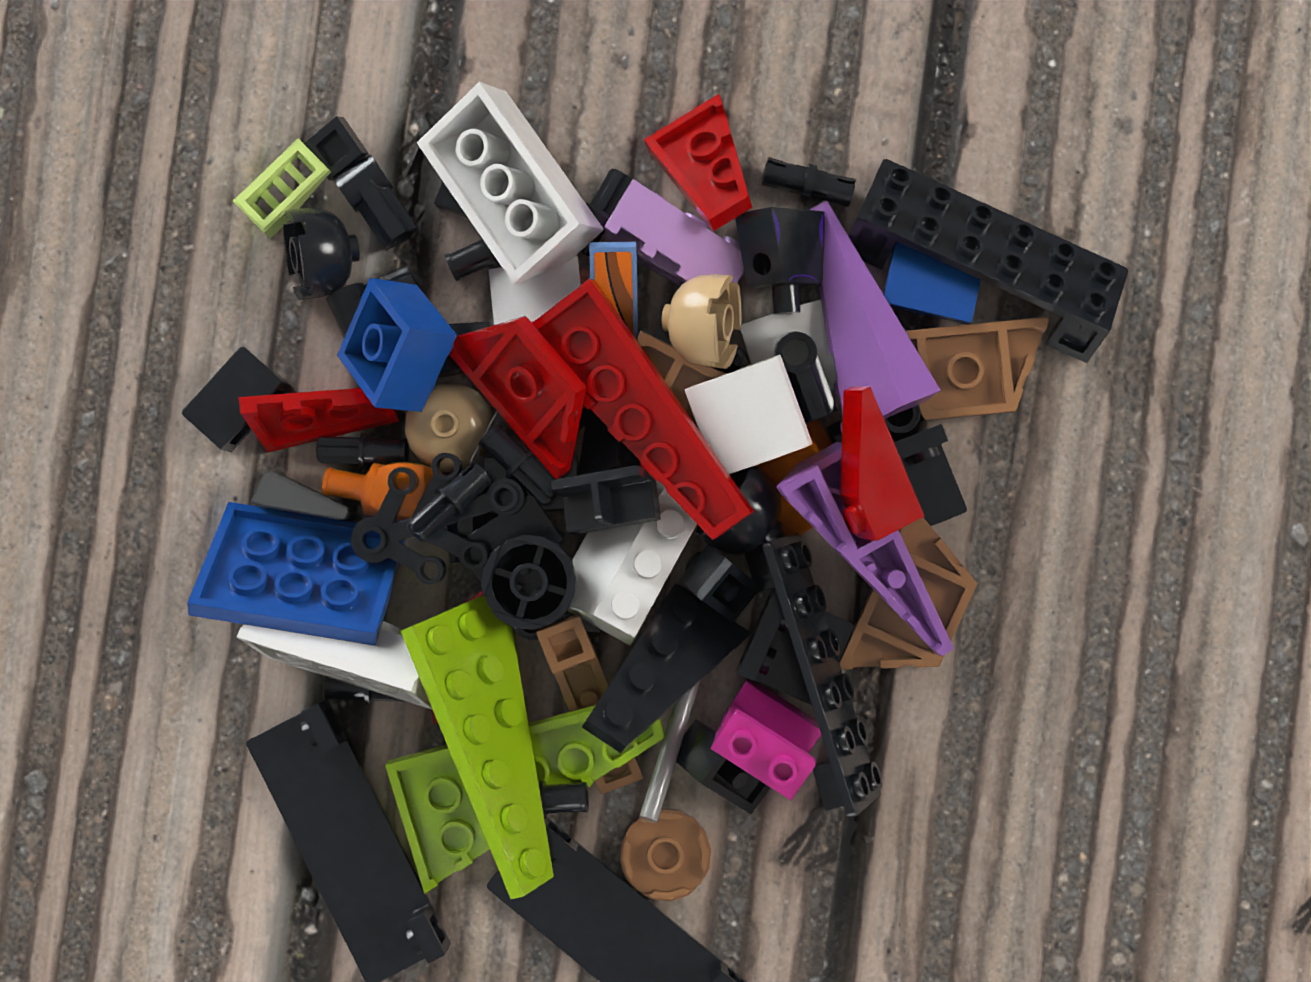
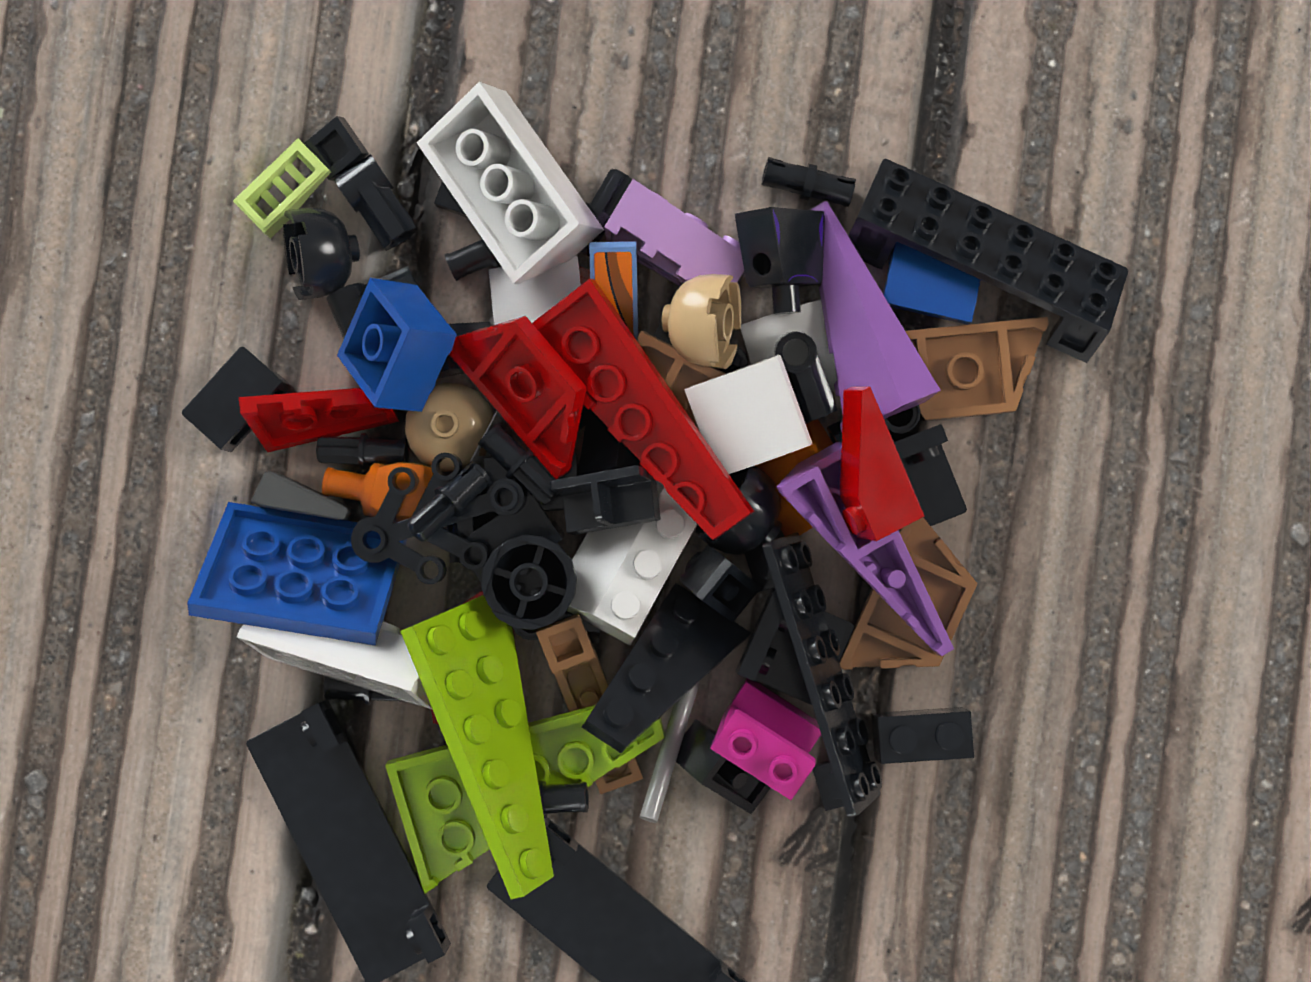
(667, 856): medium nougat tile -> none
(703, 162): red wing -> none
(922, 735): none -> black brick

